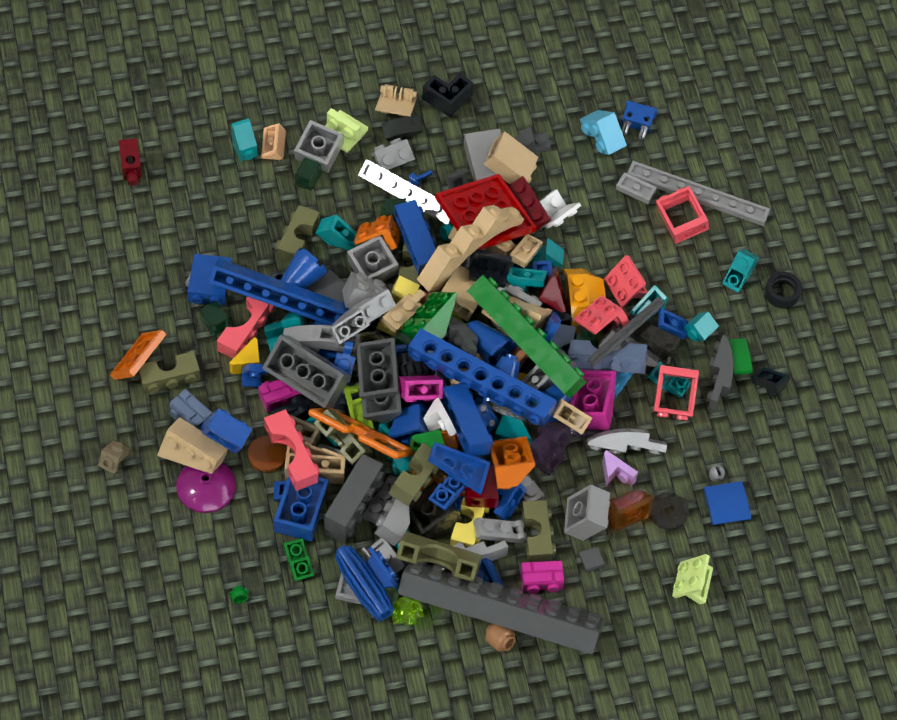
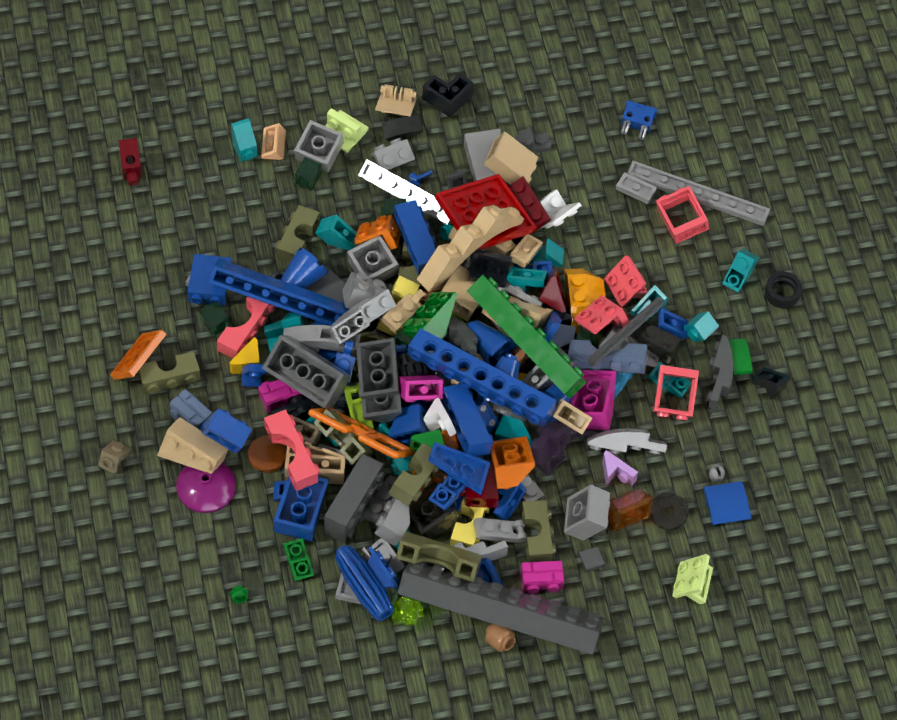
(605, 129): medium azure brick -> none

